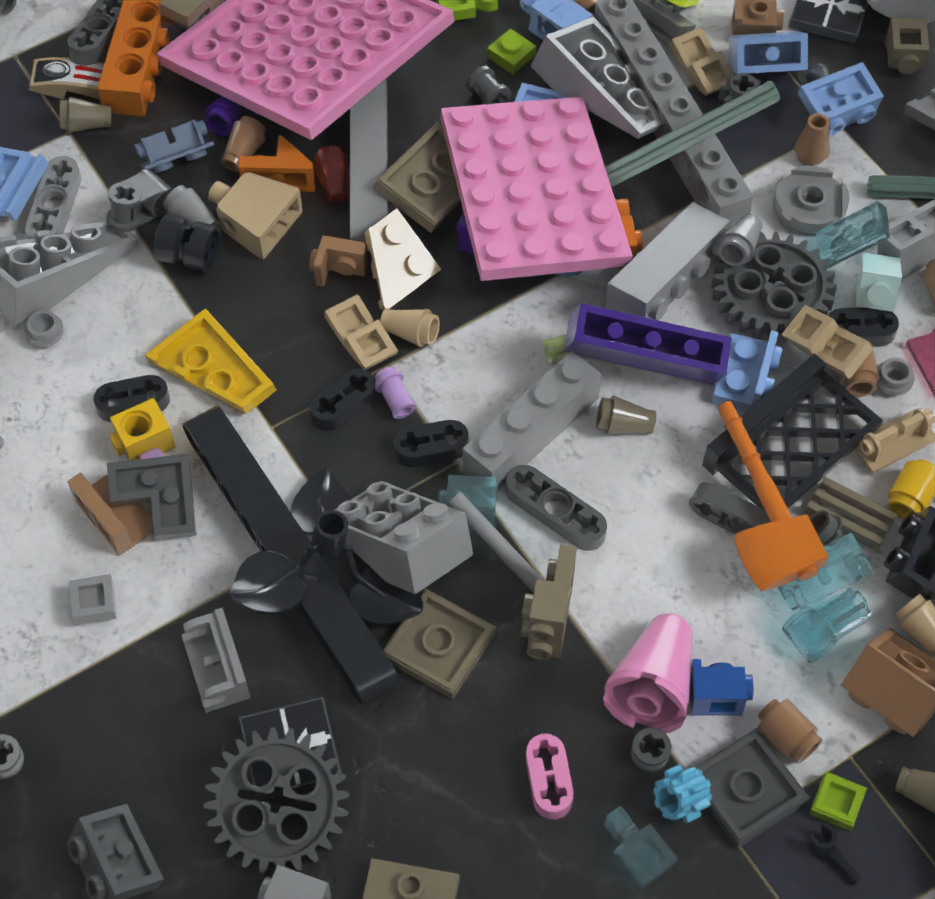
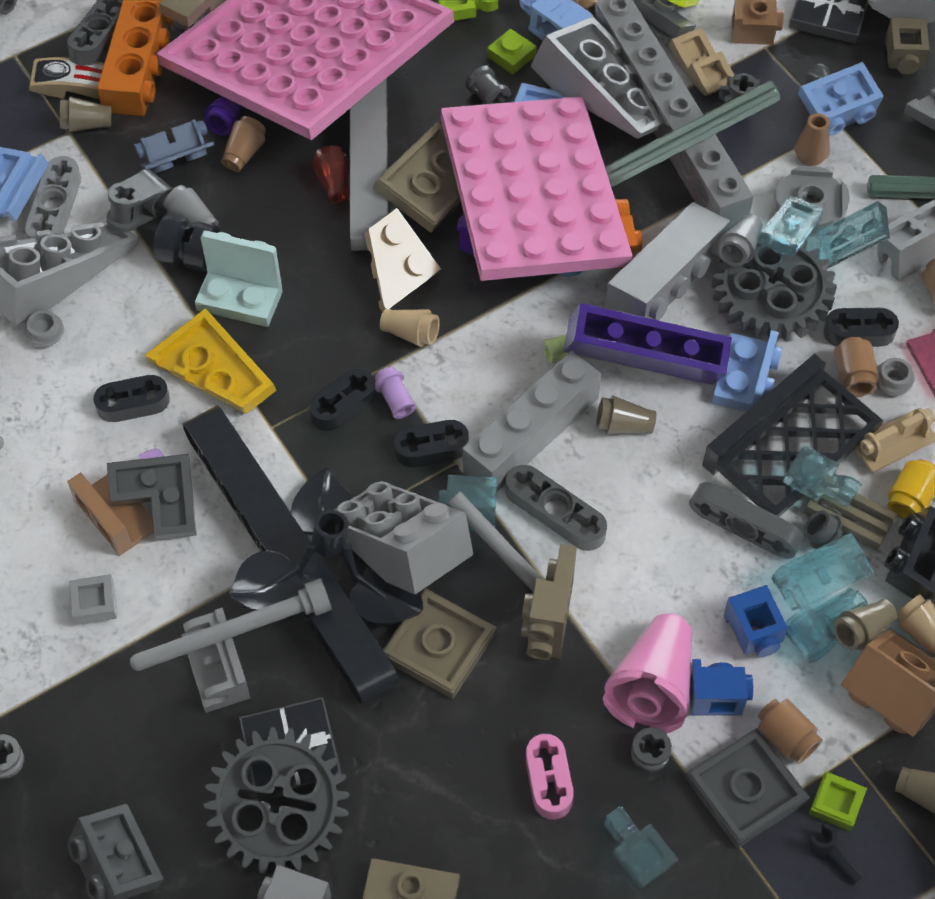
(140, 418): yellow brick -> none
(240, 279): none -> light aqua bracket
(256, 211): tan torso -> none
(288, 167): orange slope -> none
(310, 599): none -> light grey piece
(338, 255): medium nougat bracket -> none
(359, 332): tan slope -> none
(682, 793): medium azure gear -> none
(757, 610): none -> blue brick
(768, 52): light blue brick -> none
(786, 545): orange piece -> none
(791, 226): none -> clear light blue plate
(815, 475): none -> clear light blue plate
(821, 335): tan slope -> none
(863, 624): none -> dark tan cone
(878, 282): light aqua brick -> none

